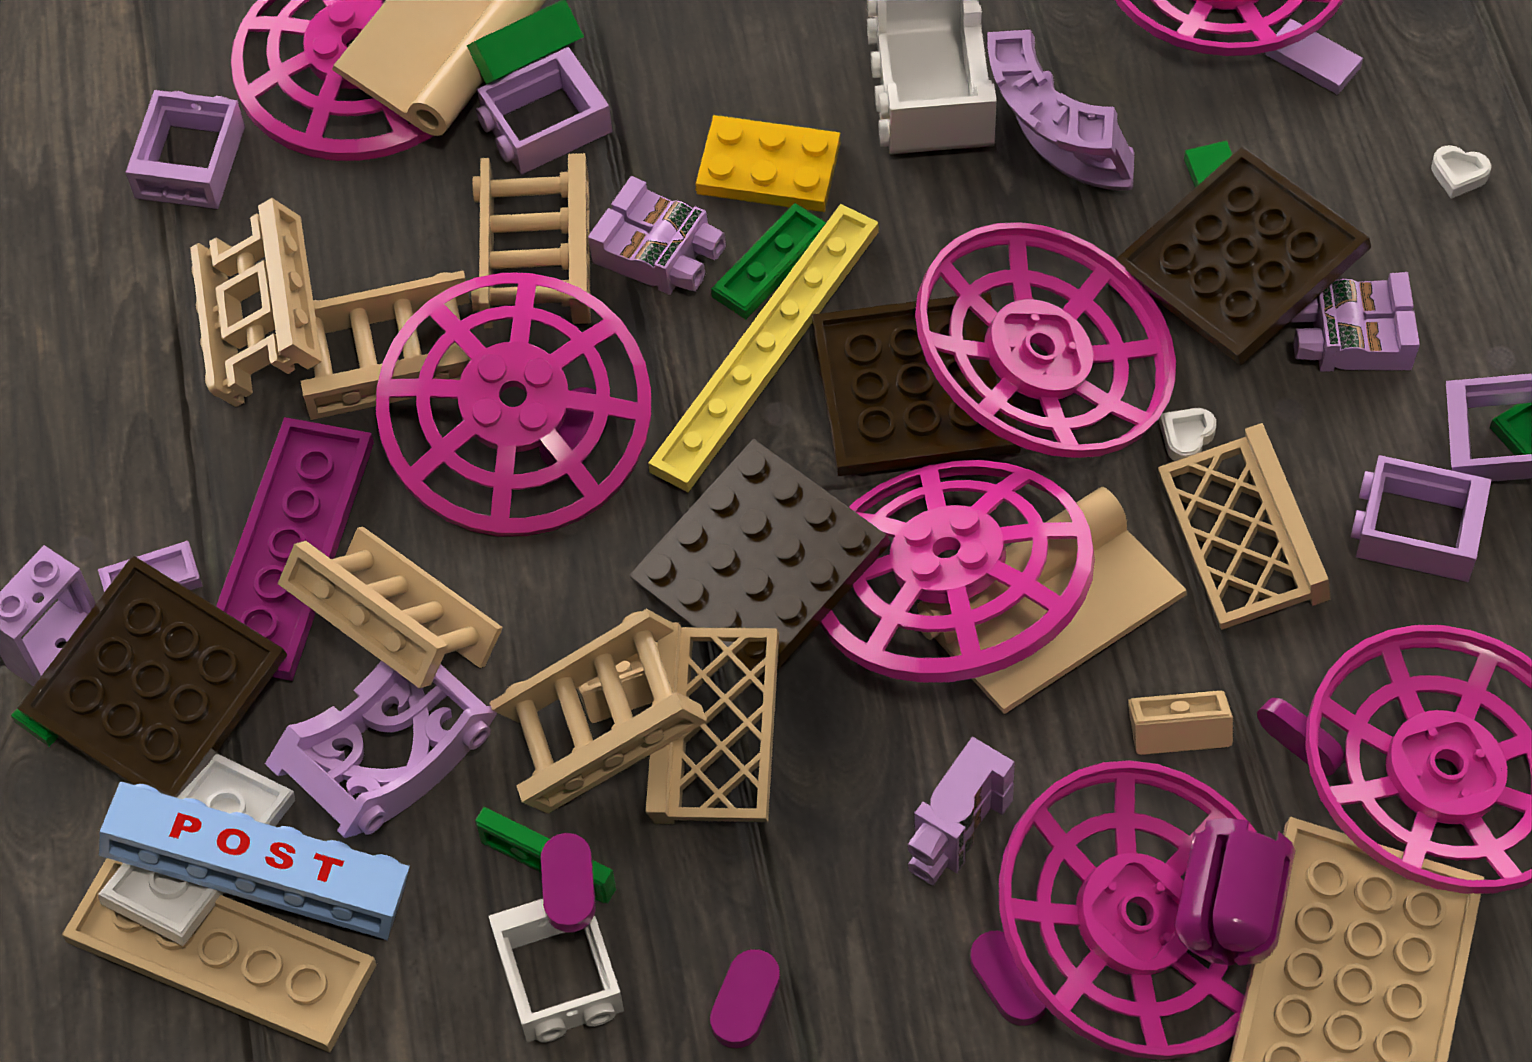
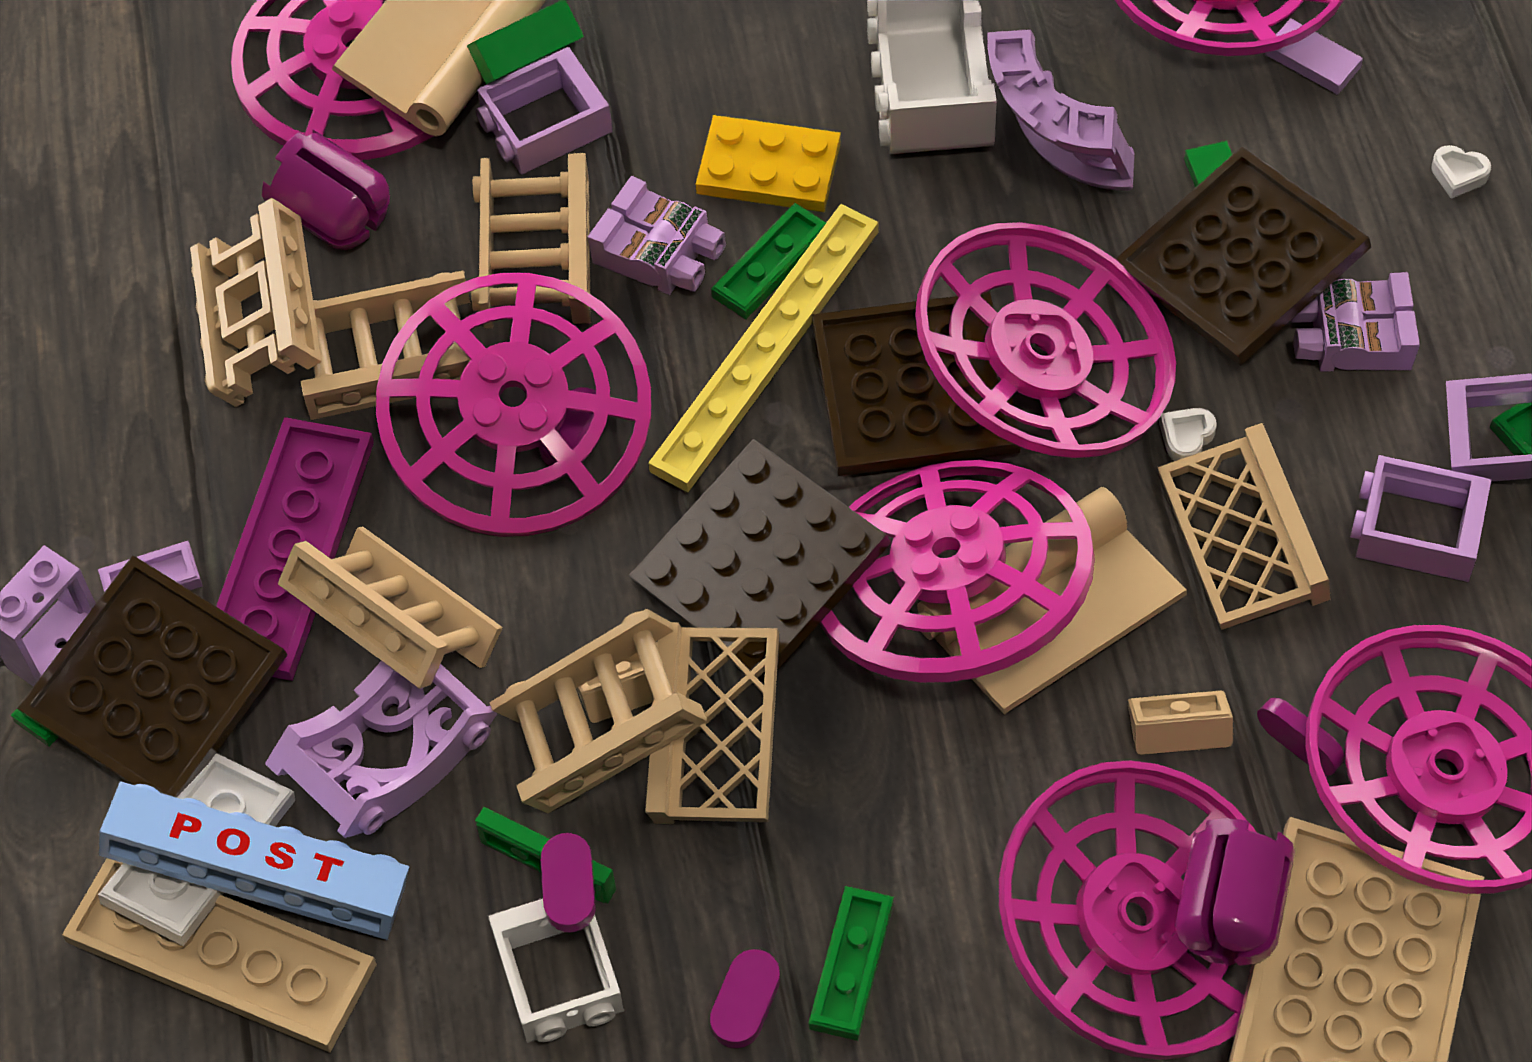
(177, 182): lavender window -> none
(329, 190): none -> magenta cylinder
(851, 963): none -> green tile
(945, 830): lavender hips -> none
(1003, 981): magenta tile -> none

